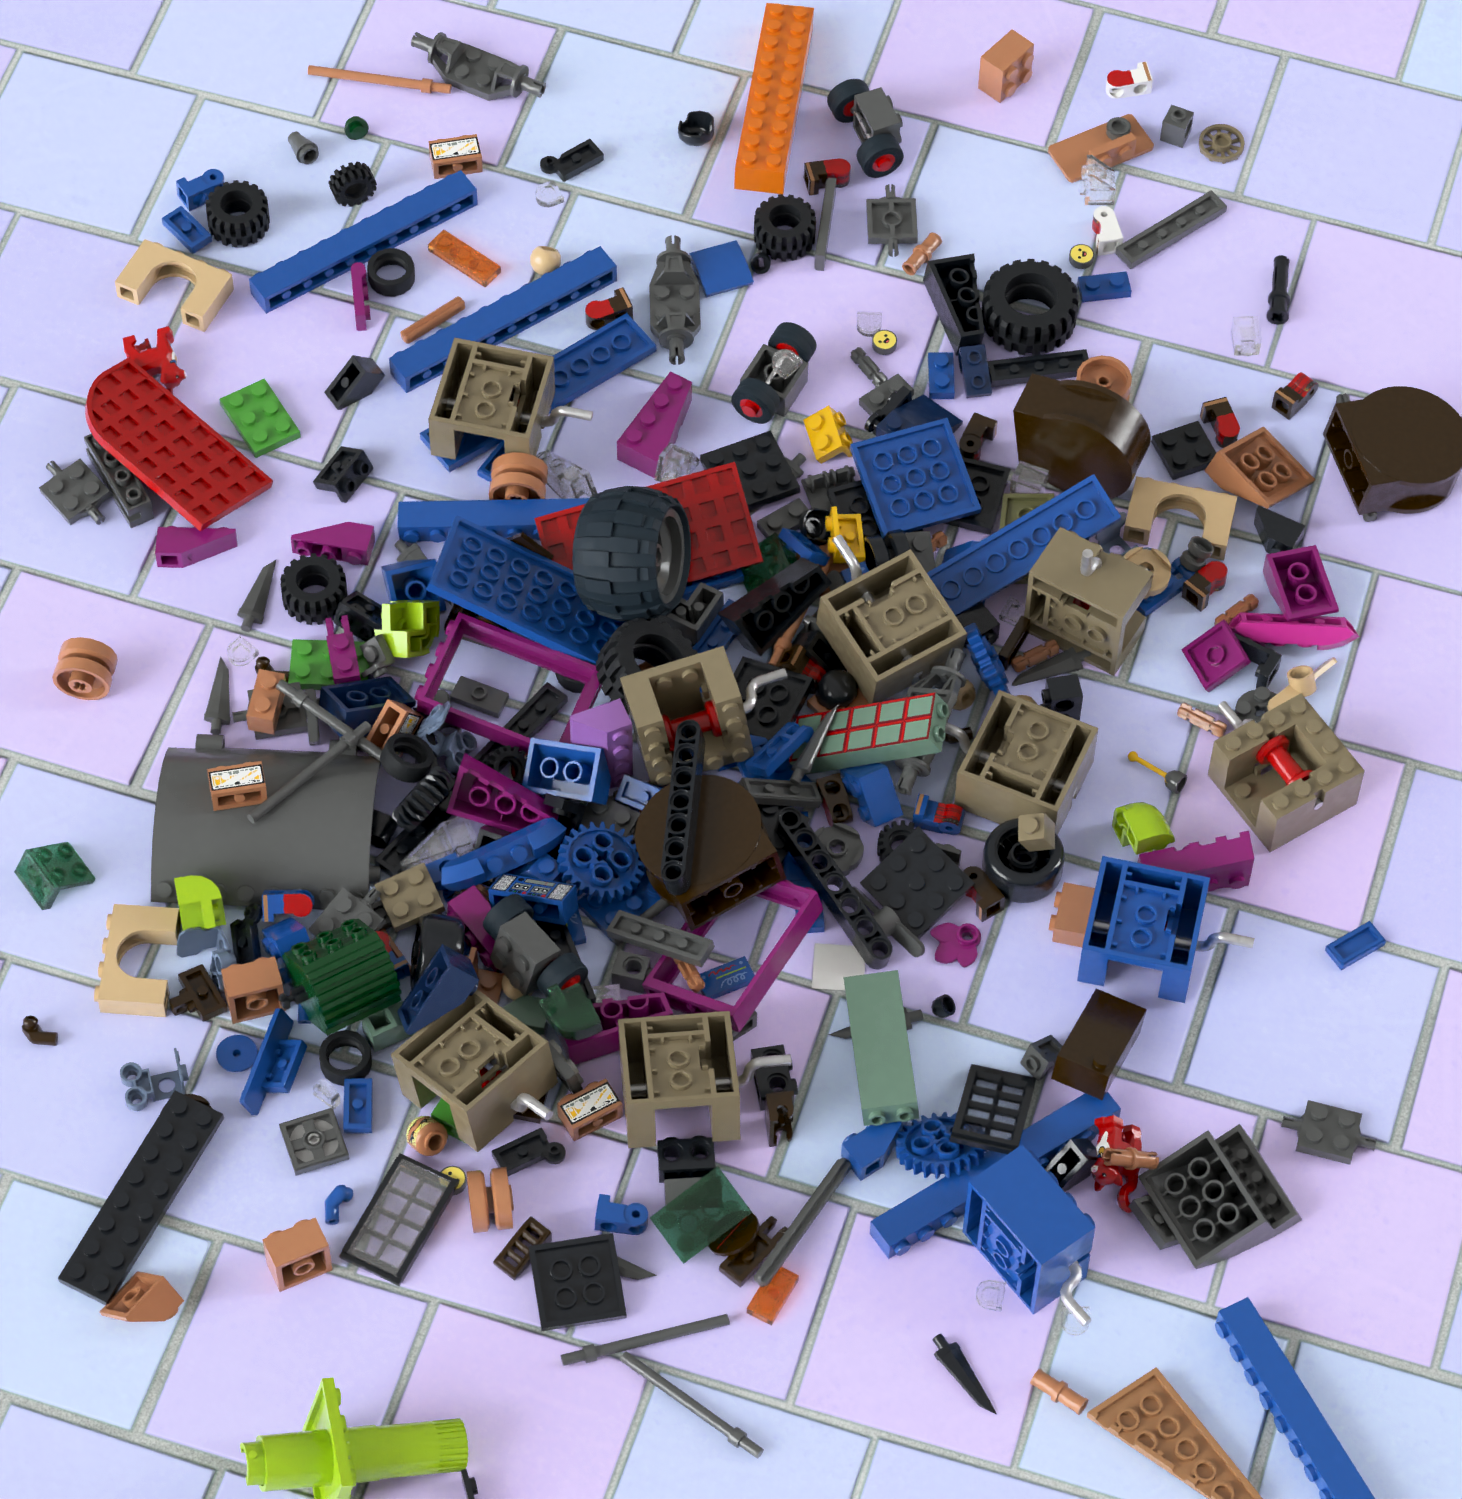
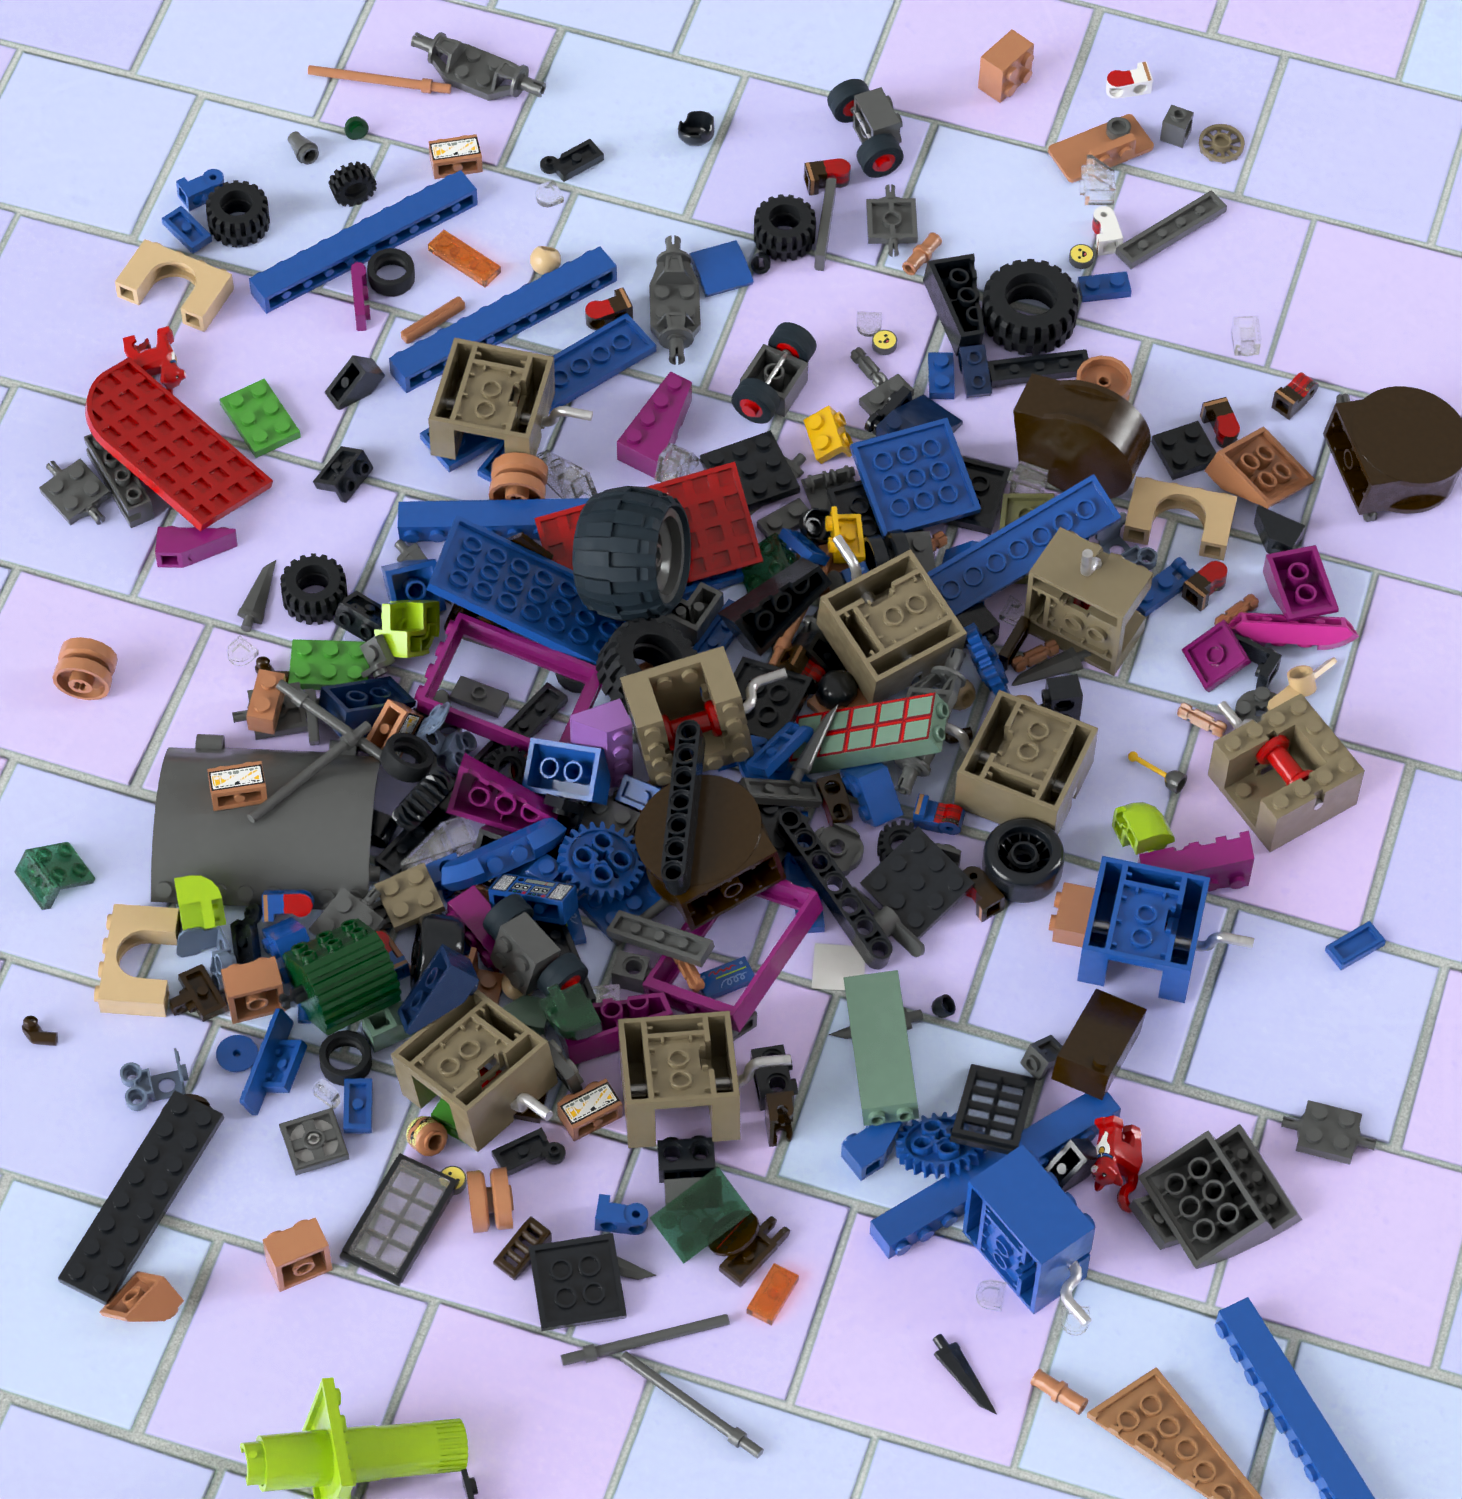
(219, 703): dark grey bar -> none
(332, 1202): blue arm -> none
(342, 542): magenta slope -> none
(342, 653): magenta hinge -> none
(774, 98): orange brick -> none
(786, 362): clear tile -> none
(802, 1222): dark grey axle -> none
(953, 946): magenta plate -> none
(975, 434): dark brown leg -> none
(1036, 832): dark tan brick -> none
(1130, 1158): nougat pin -> none
(1157, 563): tan plate -> none
(1198, 551): dark grey wheel -> none
(1279, 298): black pin -> none

